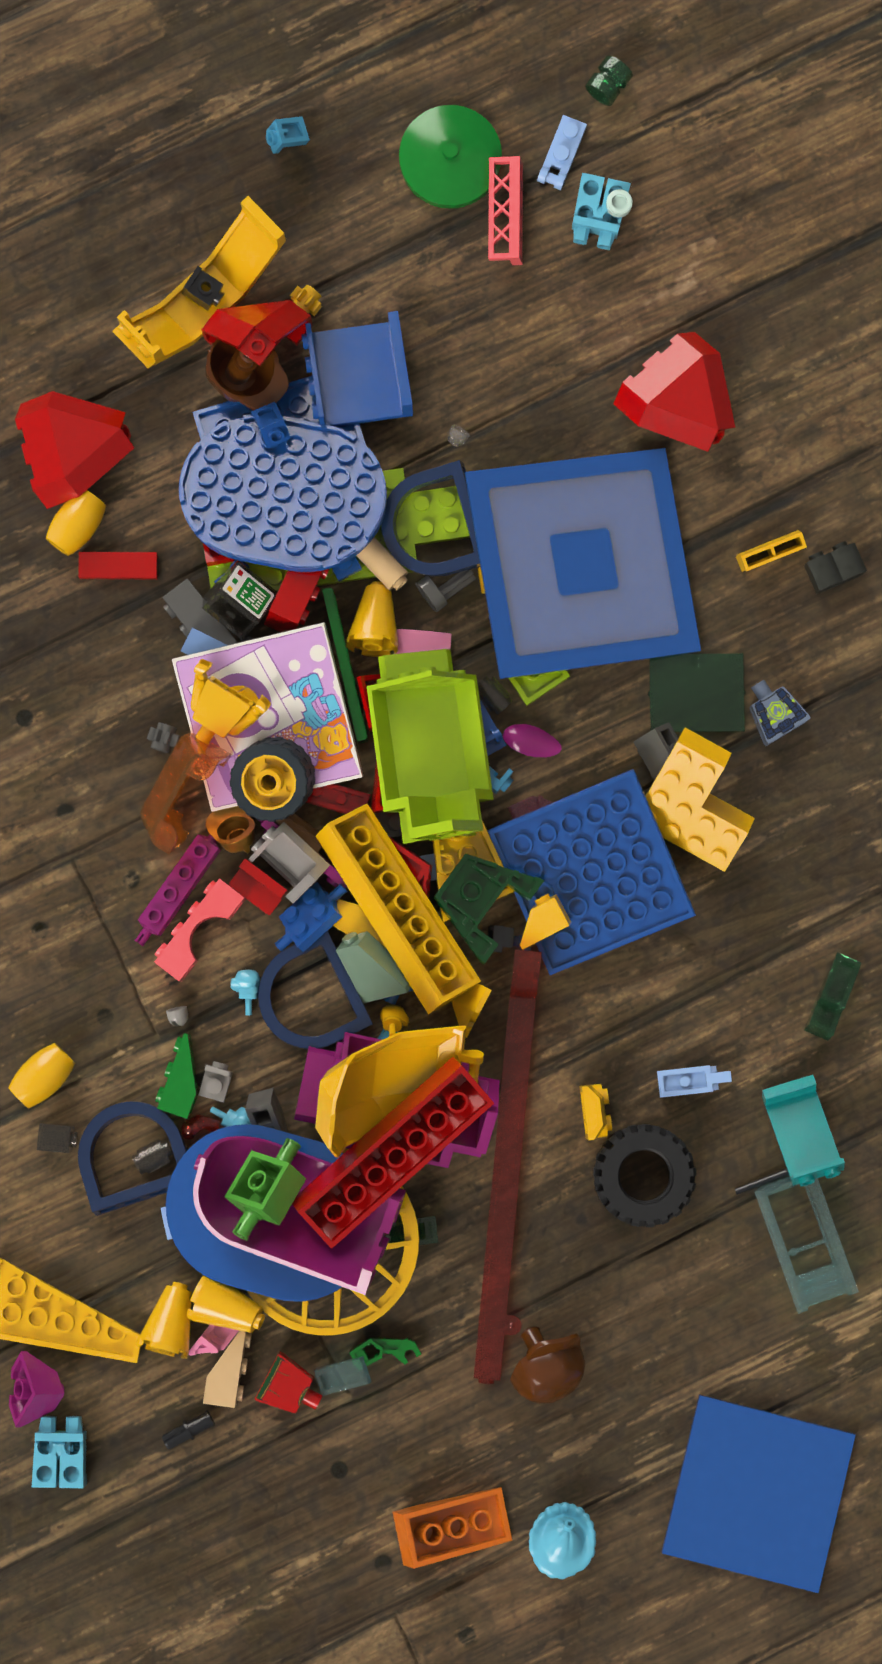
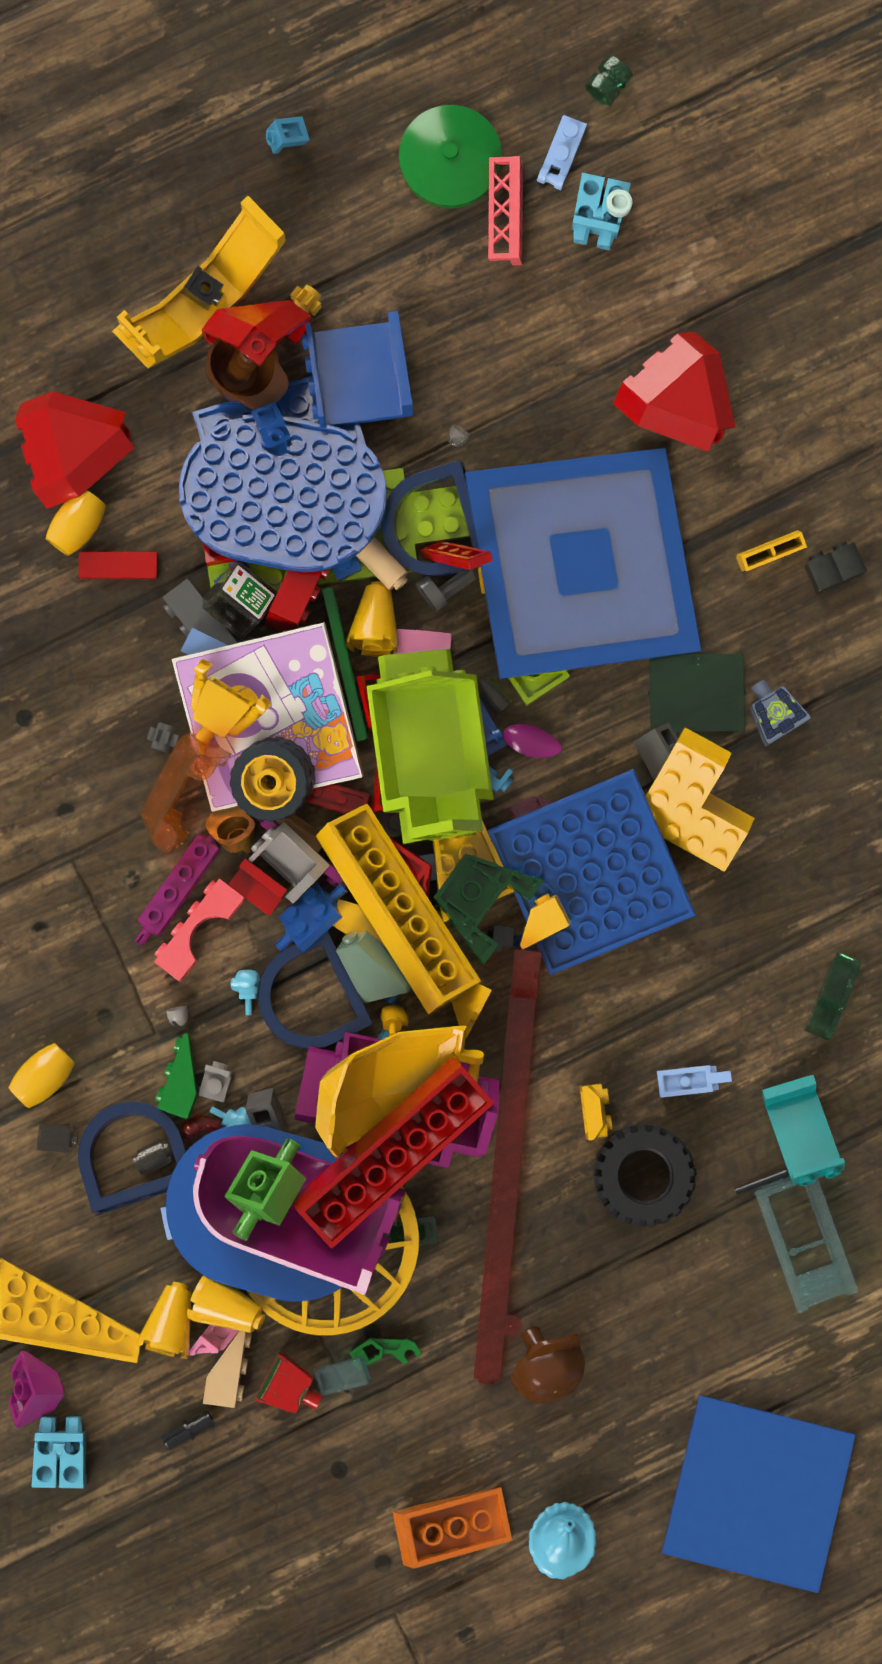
(456, 555): none -> red tile

